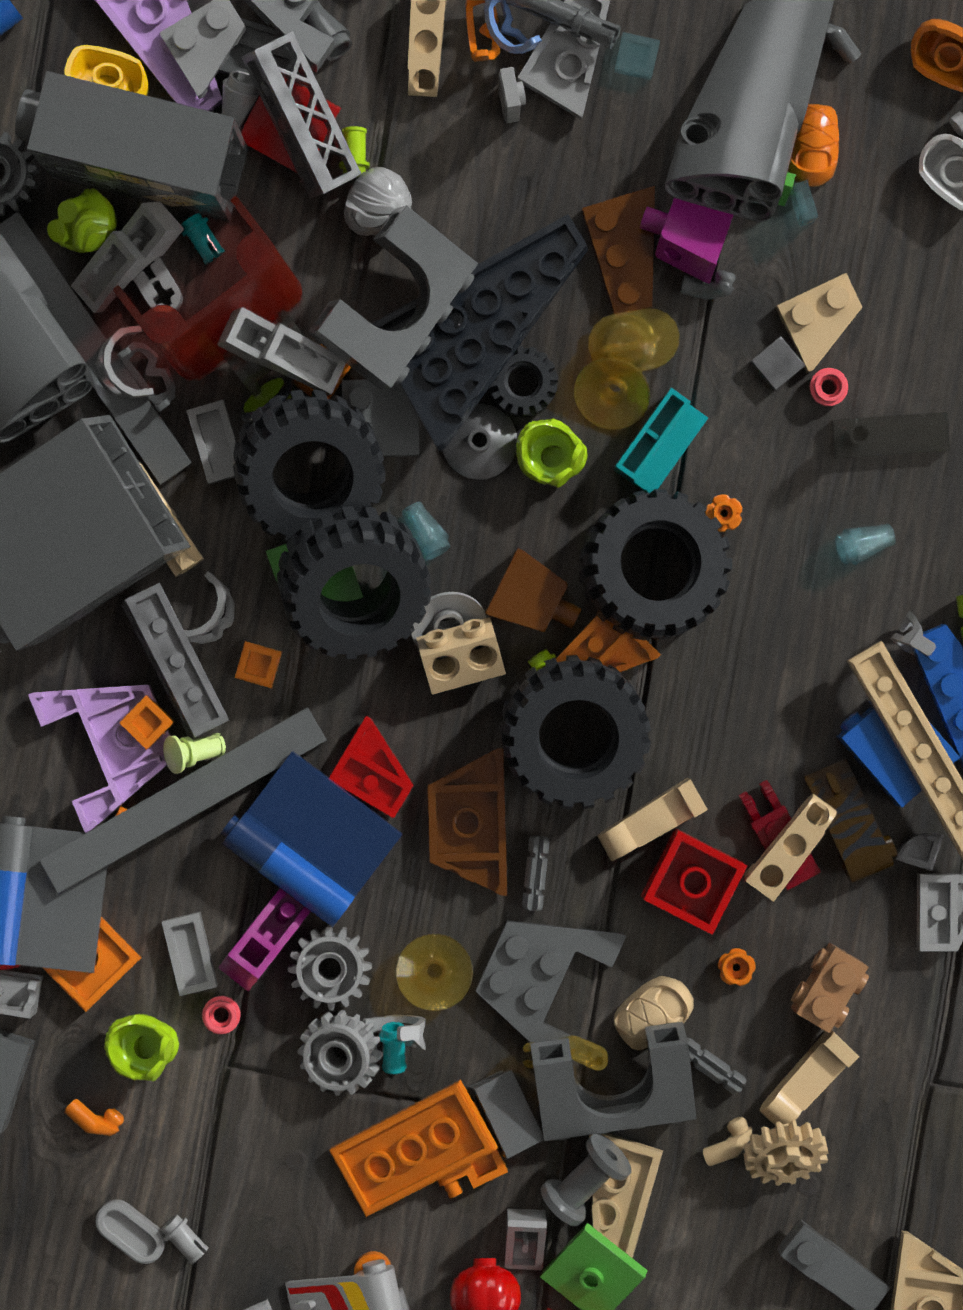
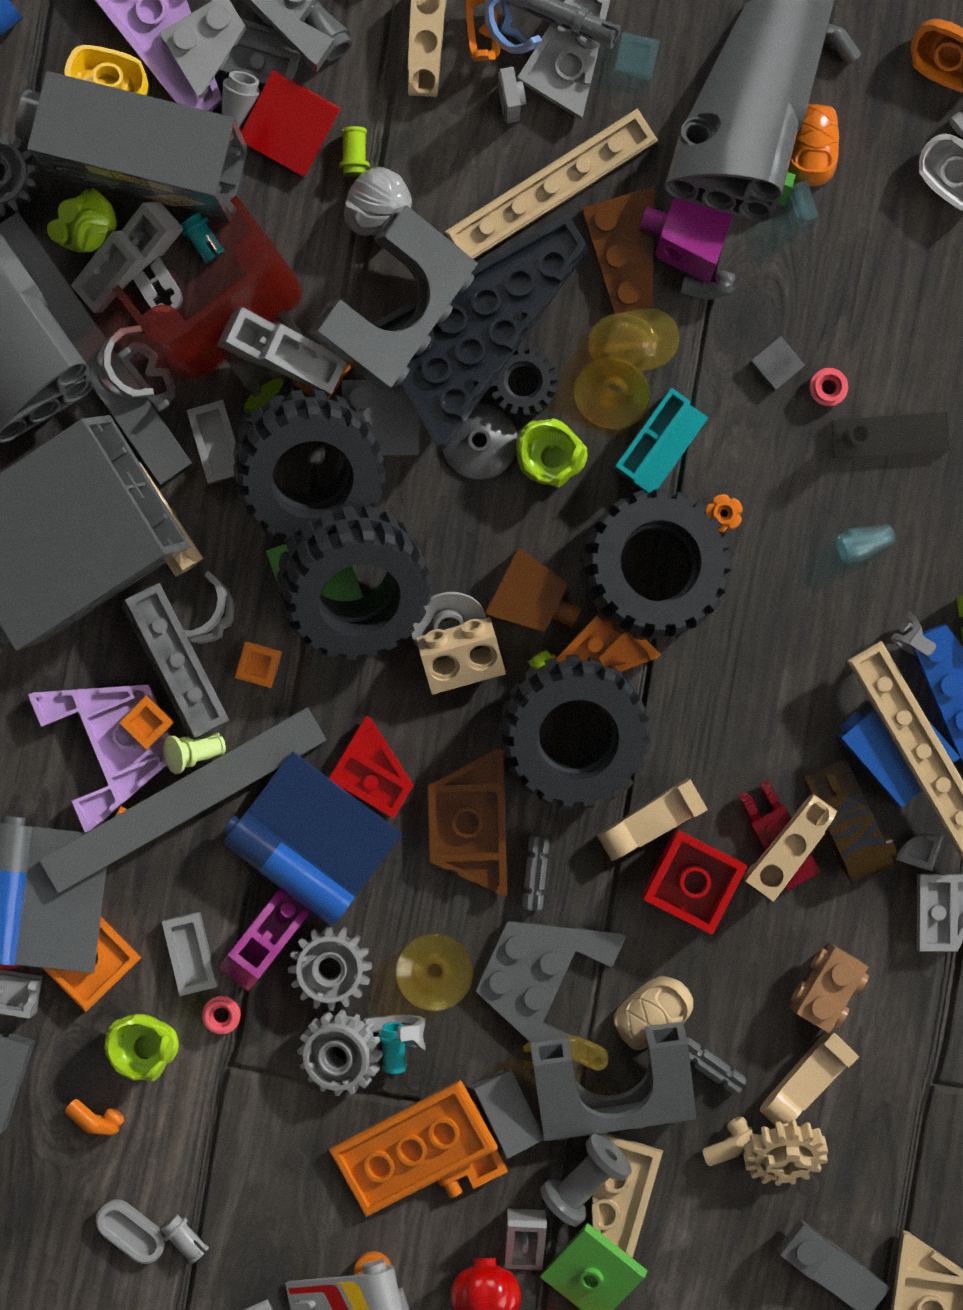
(289, 121): flat silver fence -> none
(426, 530): clear light blue cone -> none
(553, 185): none -> tan tile
(739, 977): orange plate -> none
(819, 318): tan wing -> none

